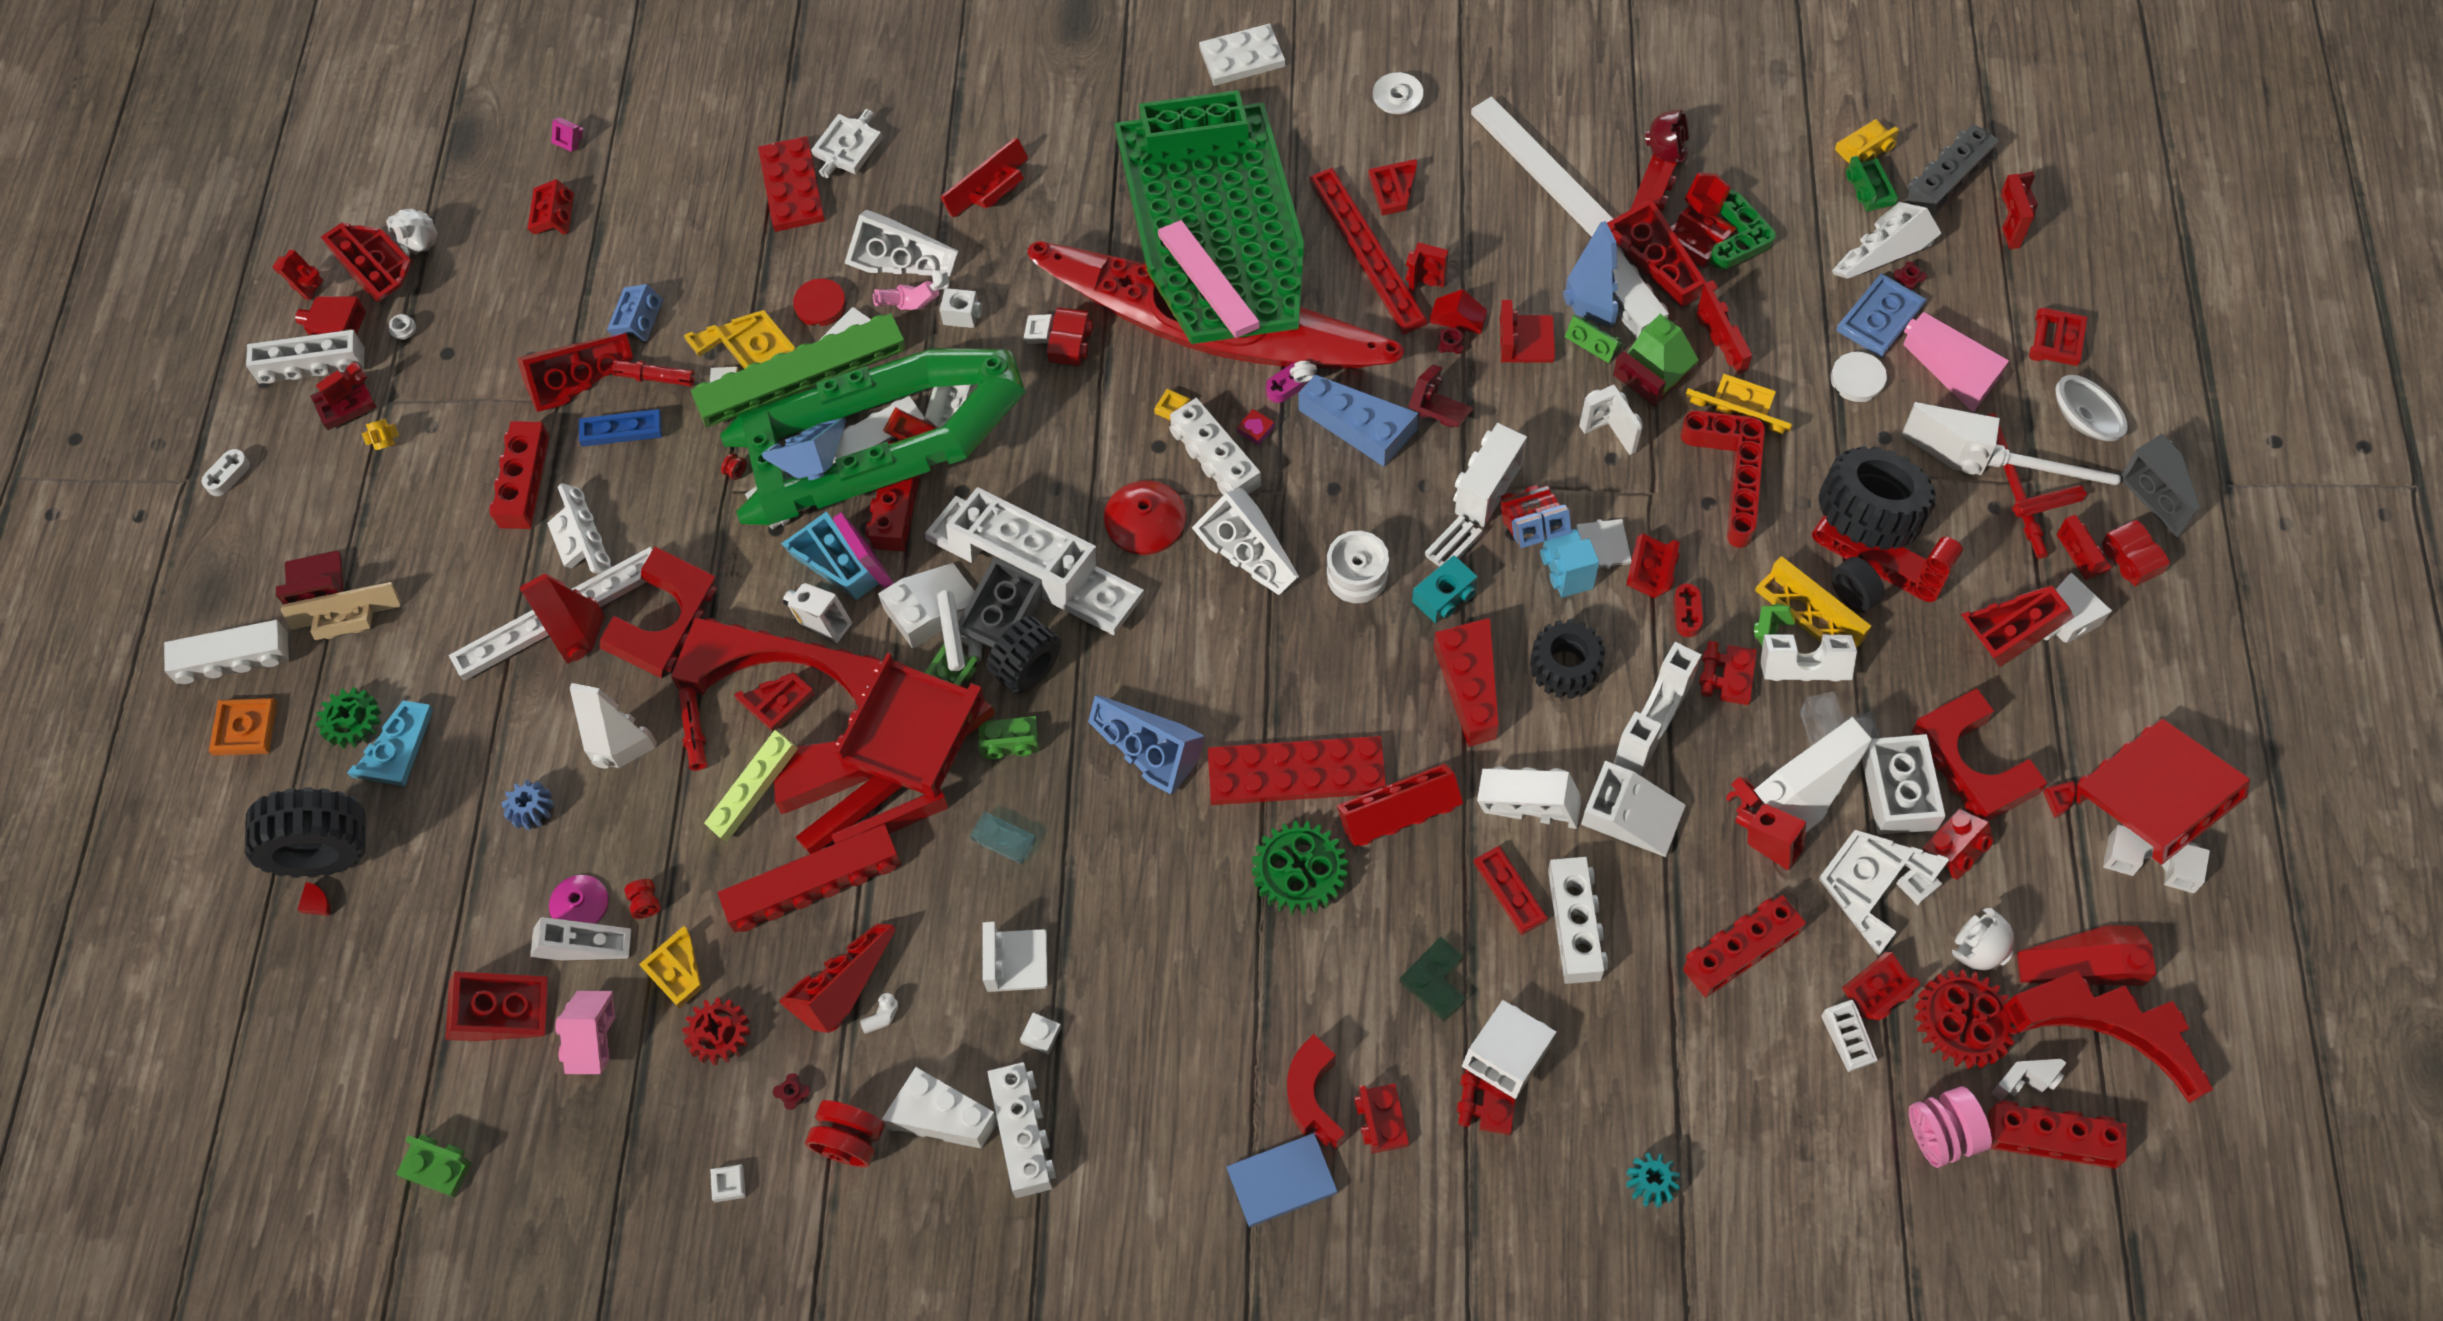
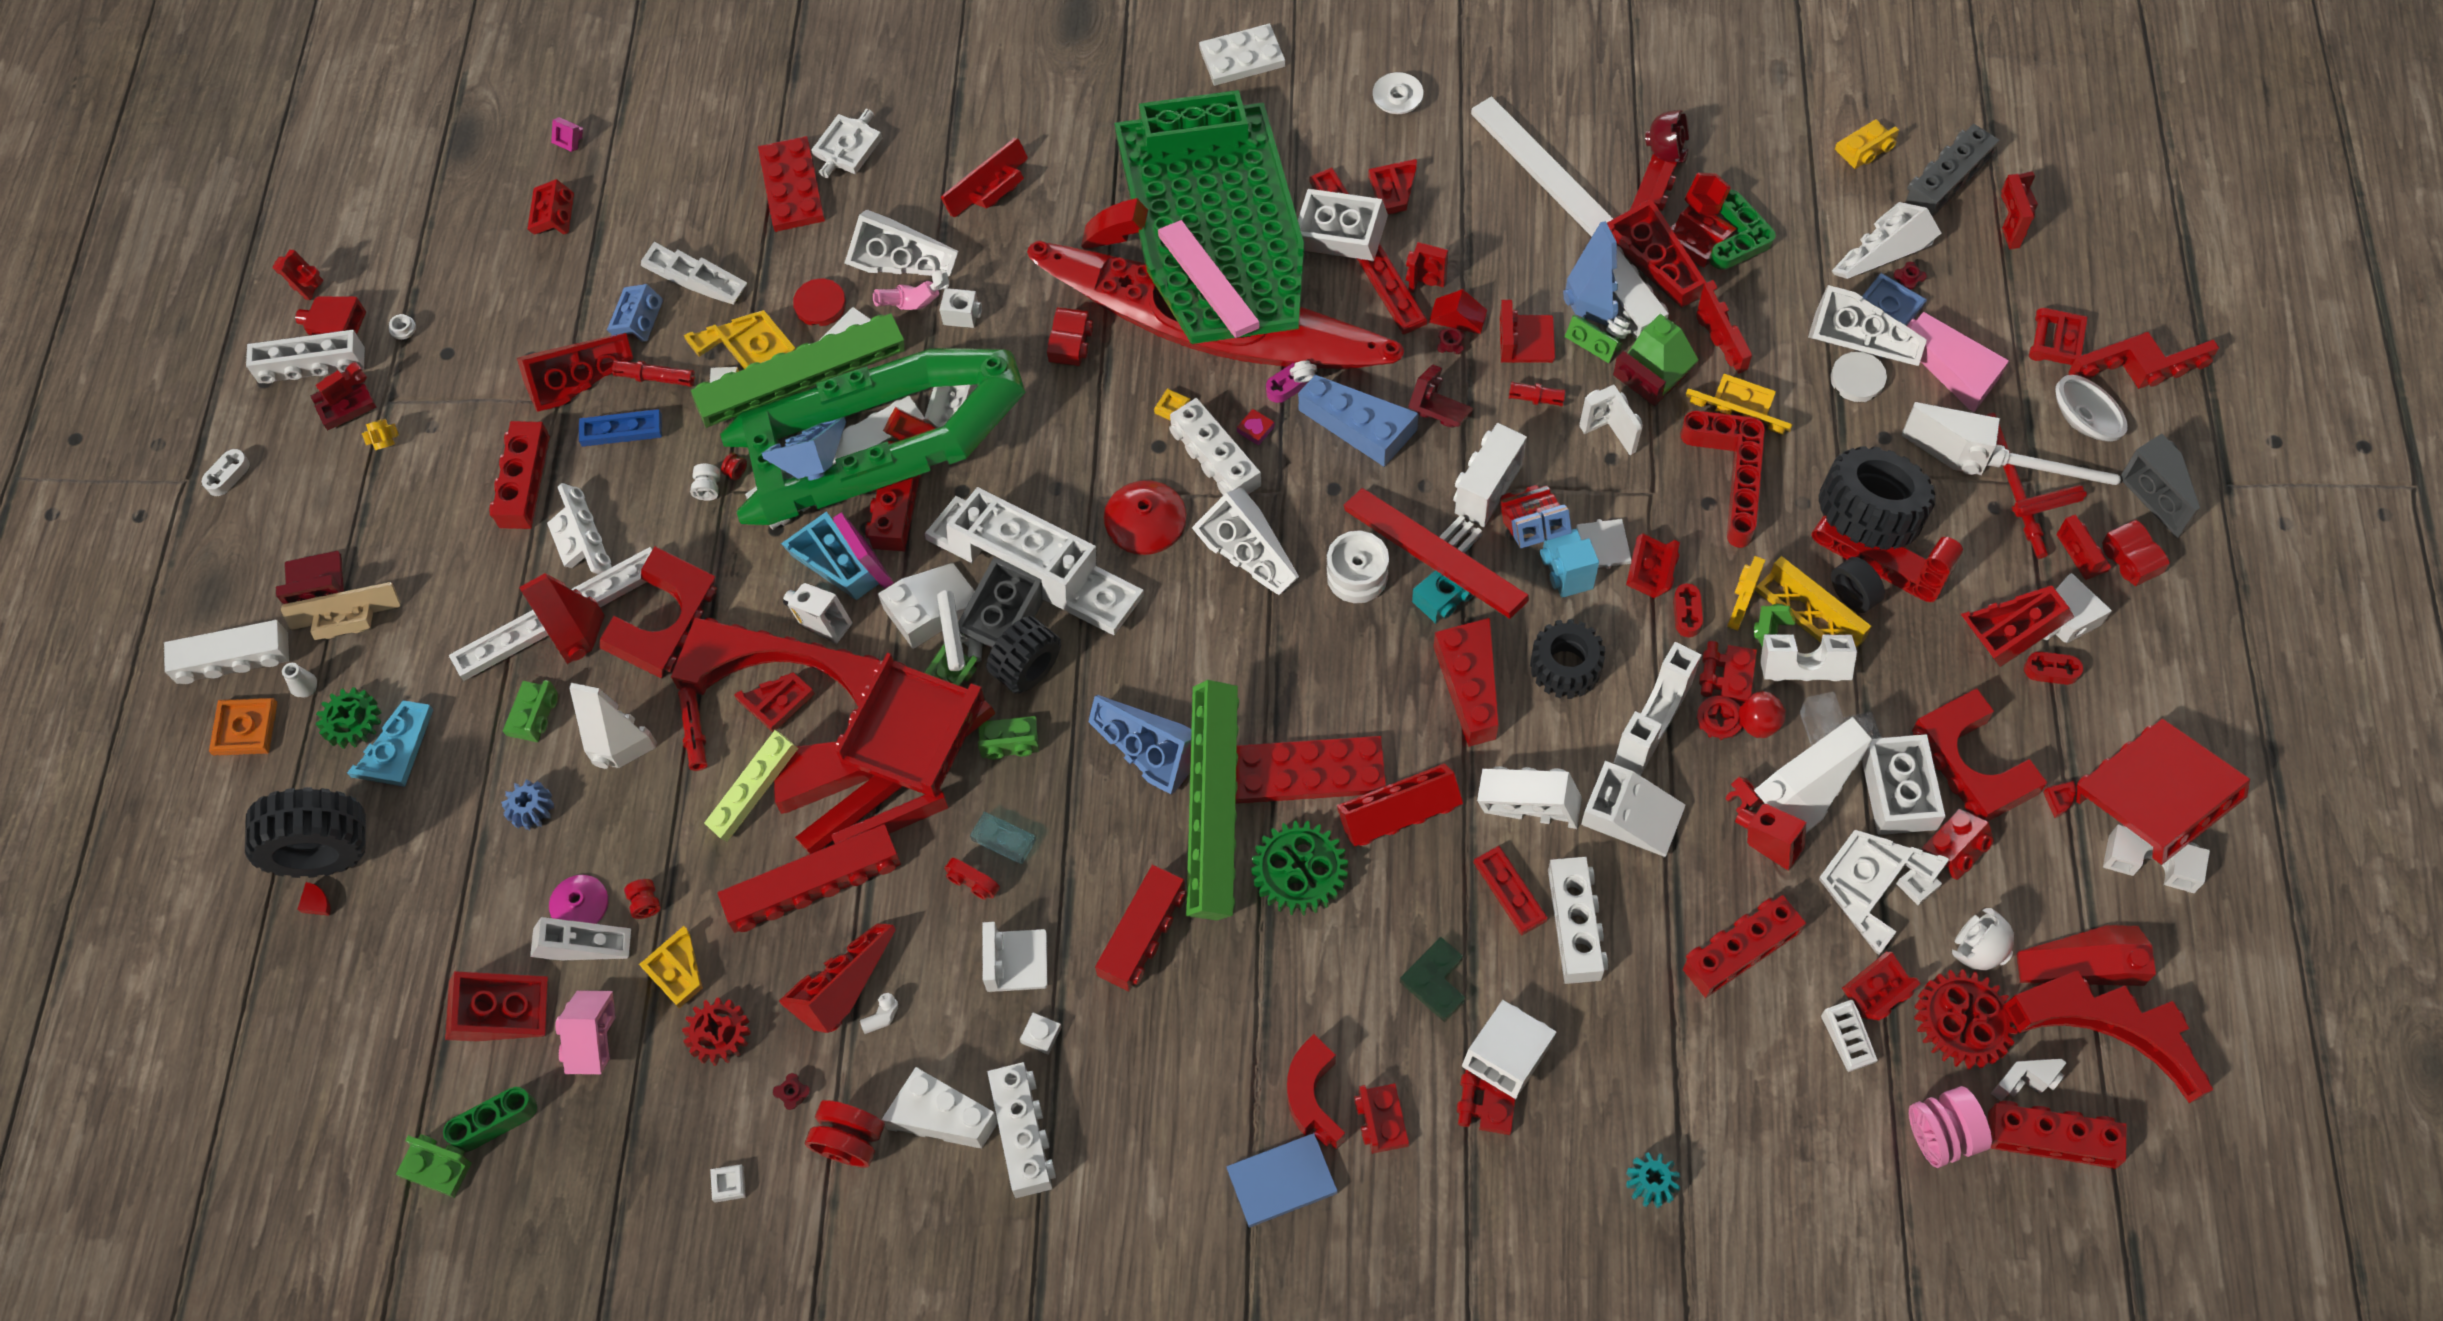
(299, 681): none -> white cone
(369, 258): red wedge -> none
(412, 231): white animal -> none
(476, 1117): none -> green beam
(531, 711): none -> bright green bracket
(693, 274): none -> white slope
(705, 482): none -> white wheel
(981, 884): none -> red plate
(1038, 328): white plate -> none
(1115, 224): none -> red slope
(1140, 928): none -> red brick
(1212, 801): none -> bright green brick
(1342, 224): none -> white brick
(1437, 553): none -> red tile
(1536, 394): none -> red pin
(1619, 327): none -> white plate
(1728, 709): none -> red gear
(1745, 589): none -> yellow wing
(1762, 714): none -> red hair
(1857, 324): none -> white wedge
(1871, 184): green bracket -> none
(2053, 668): none -> red beam
(2144, 360): none -> red bracket

